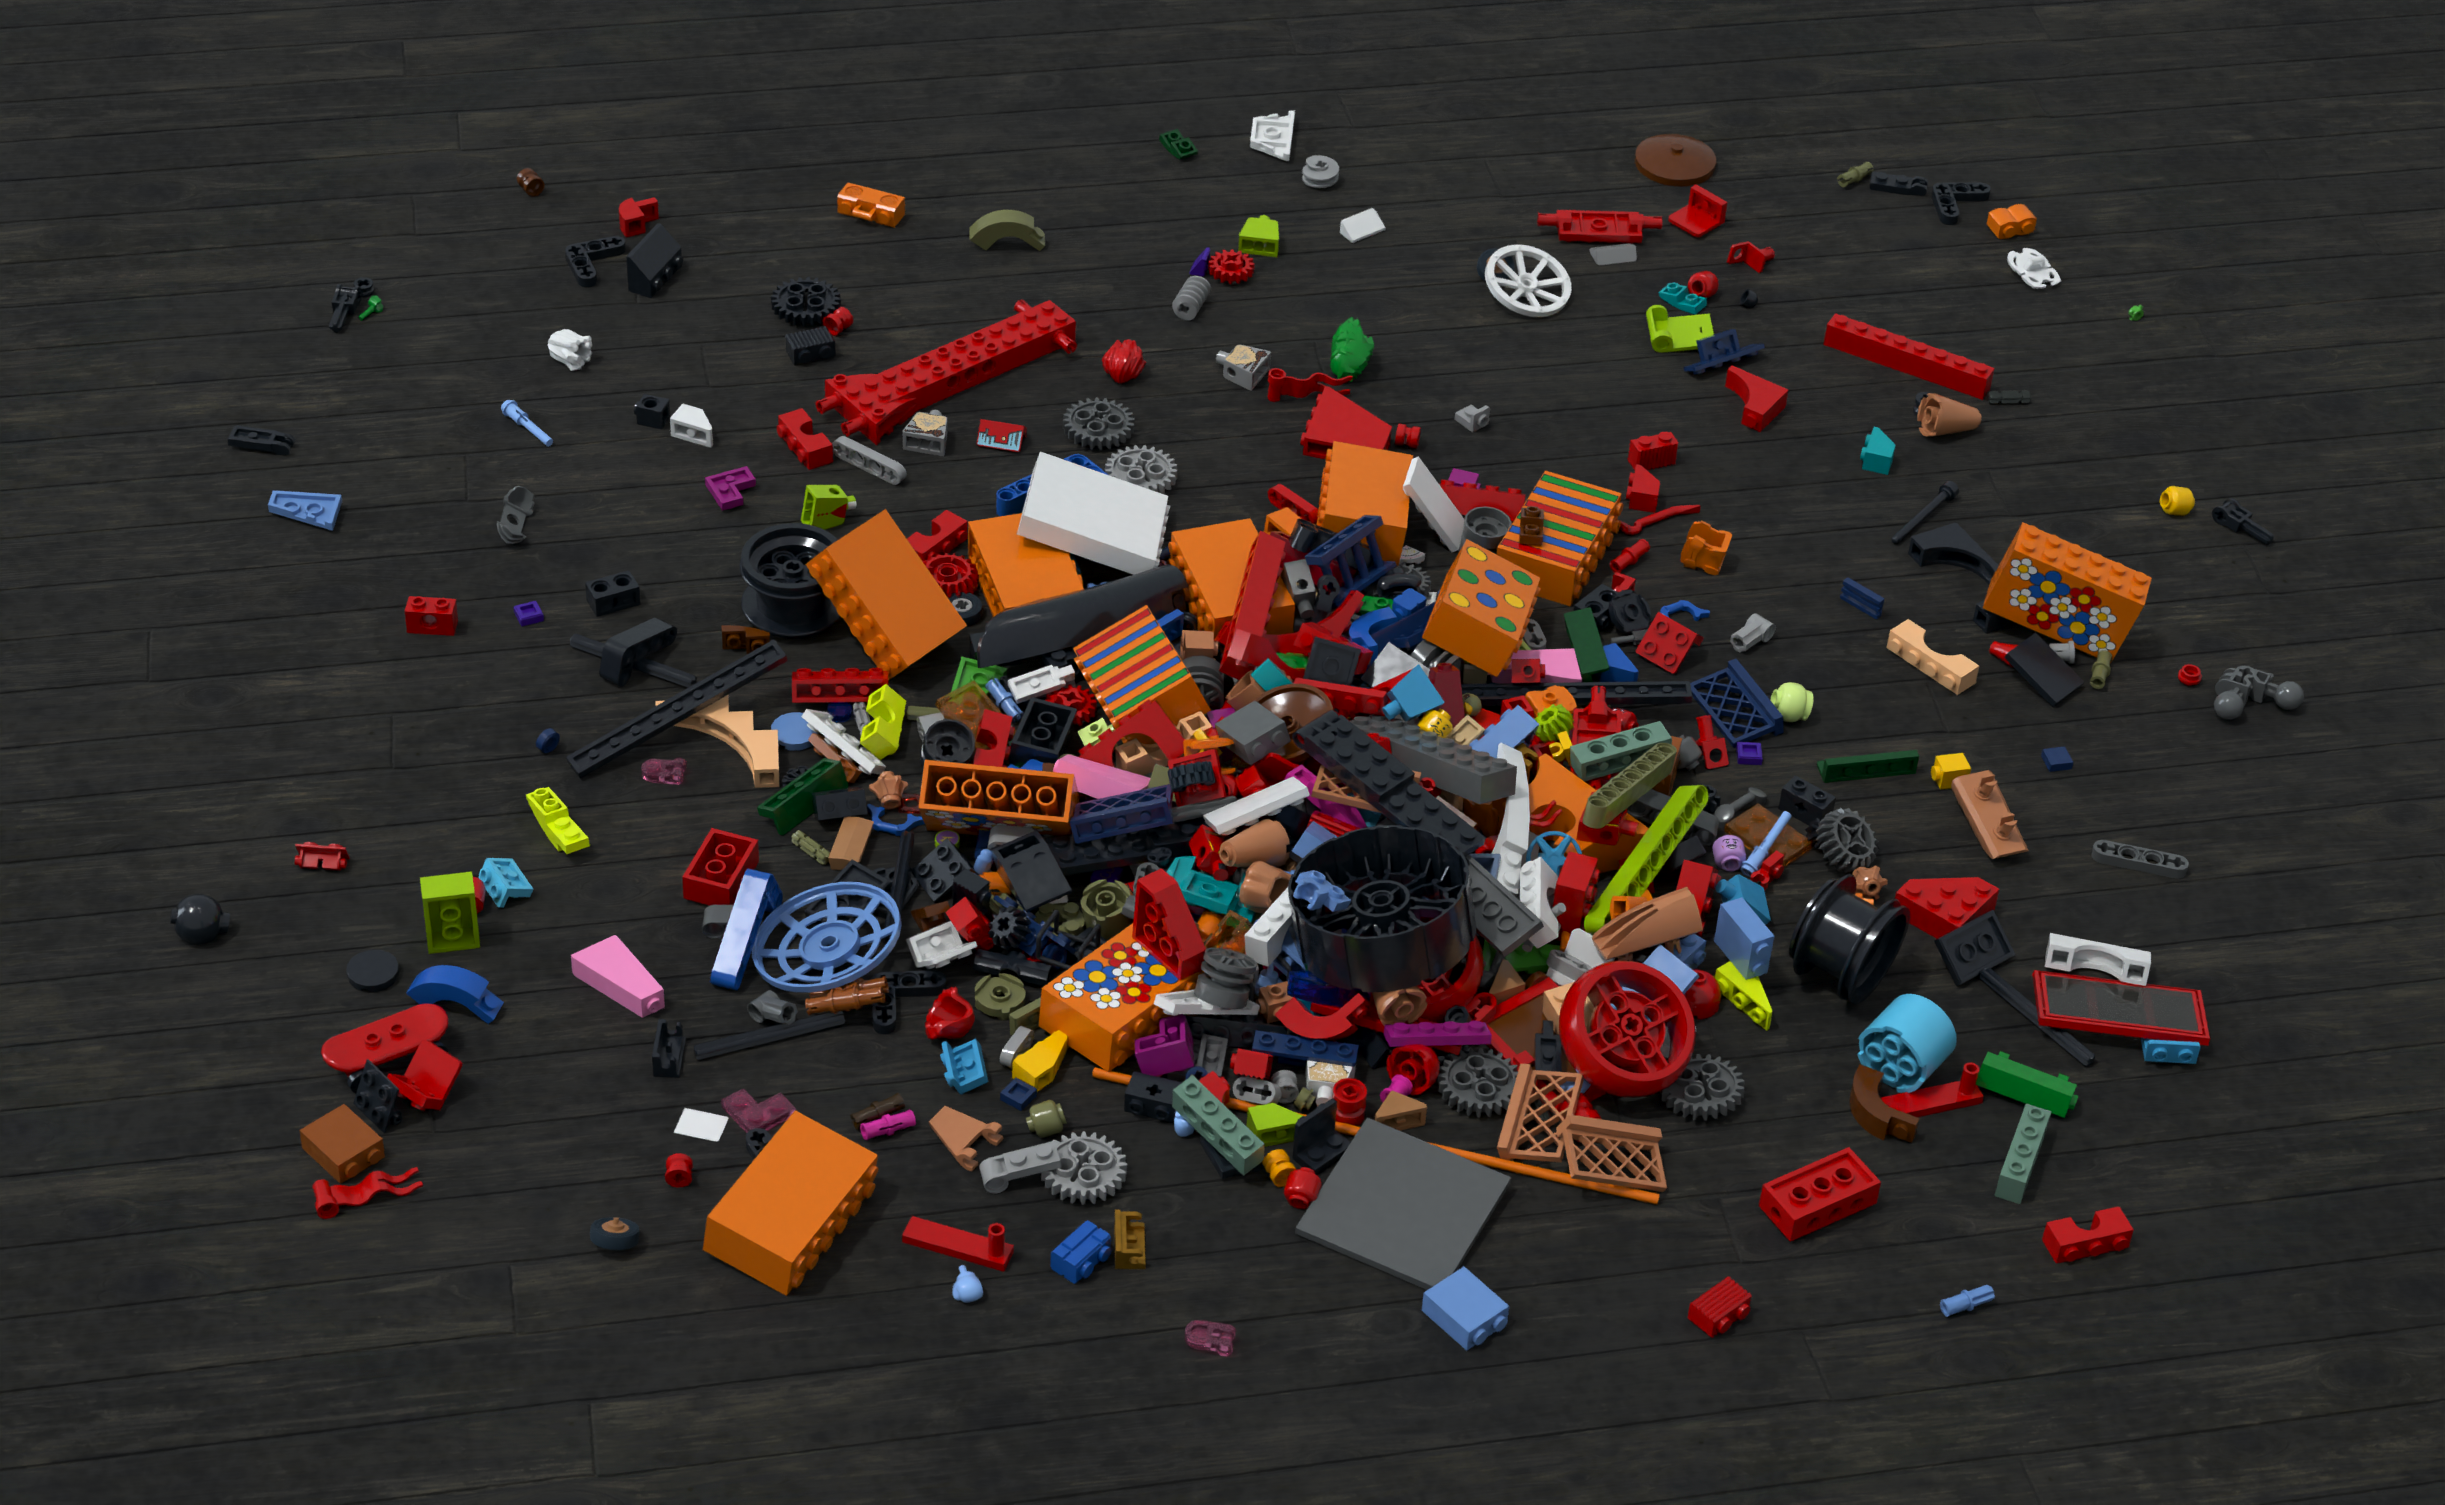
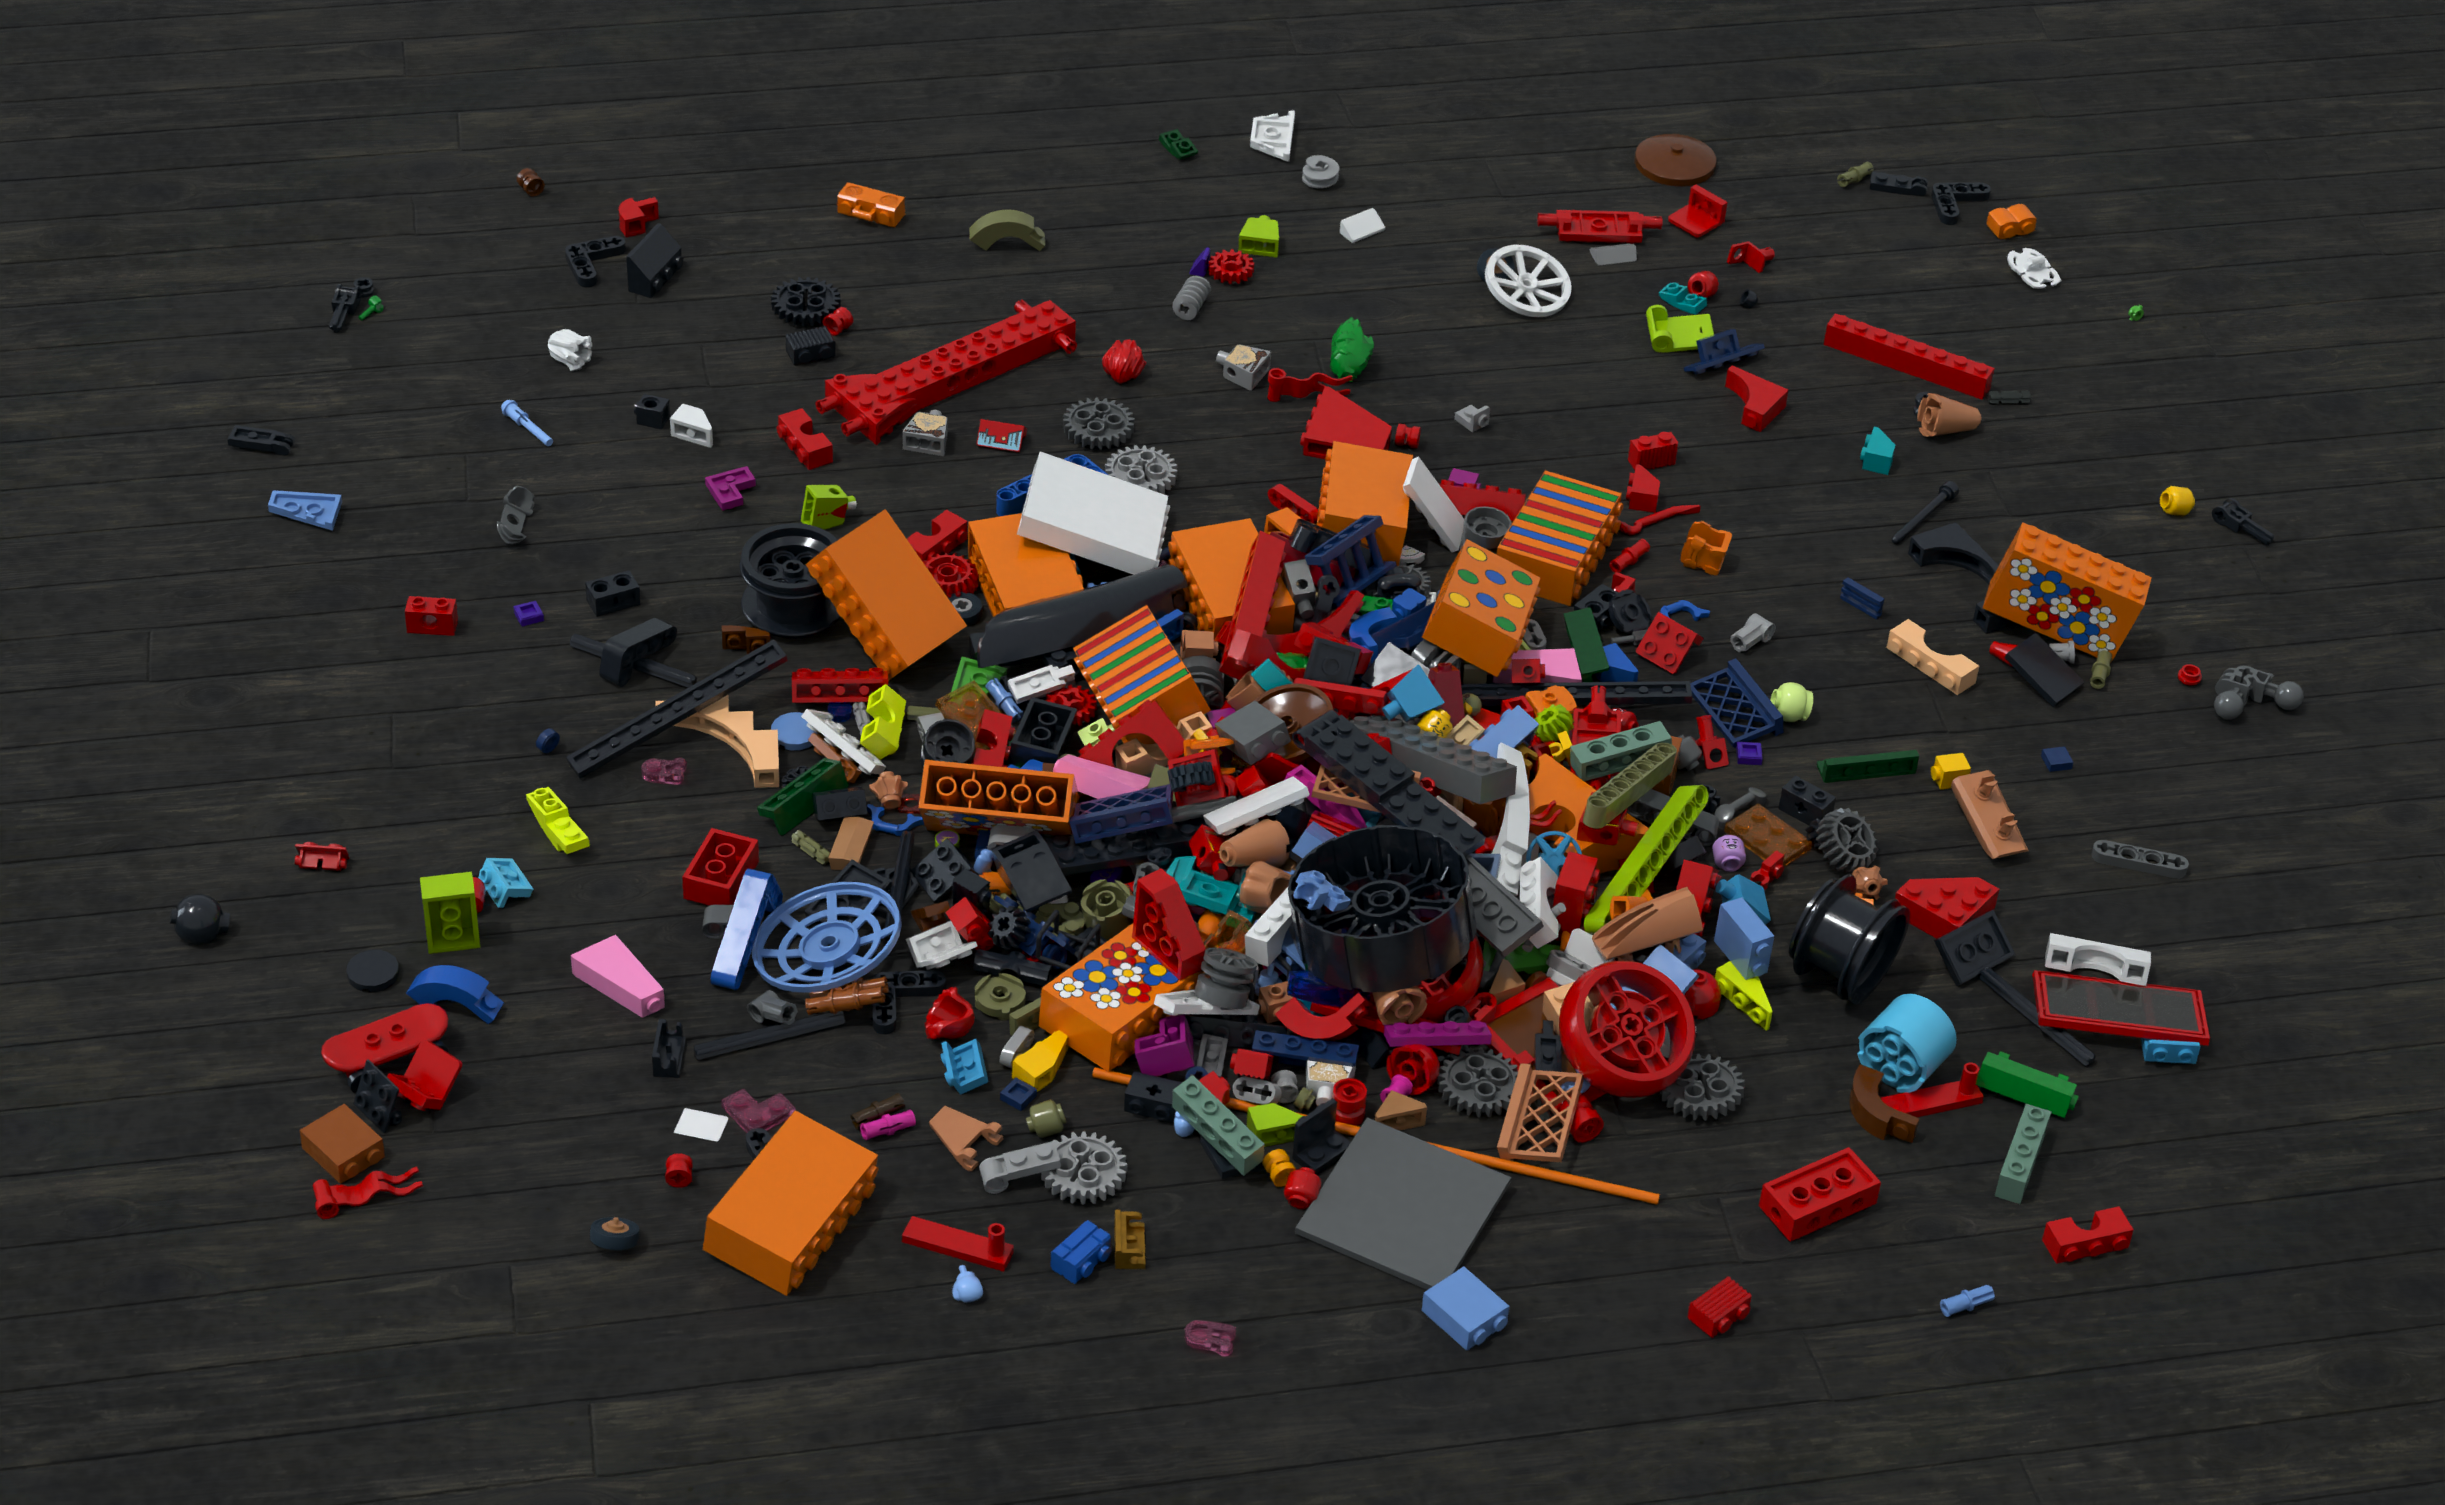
(889, 469): light grey beam -> none
(1531, 525): reddish brown slope -> none
(1611, 1135): nougat fence -> none
(1761, 853): light blue pin -> none

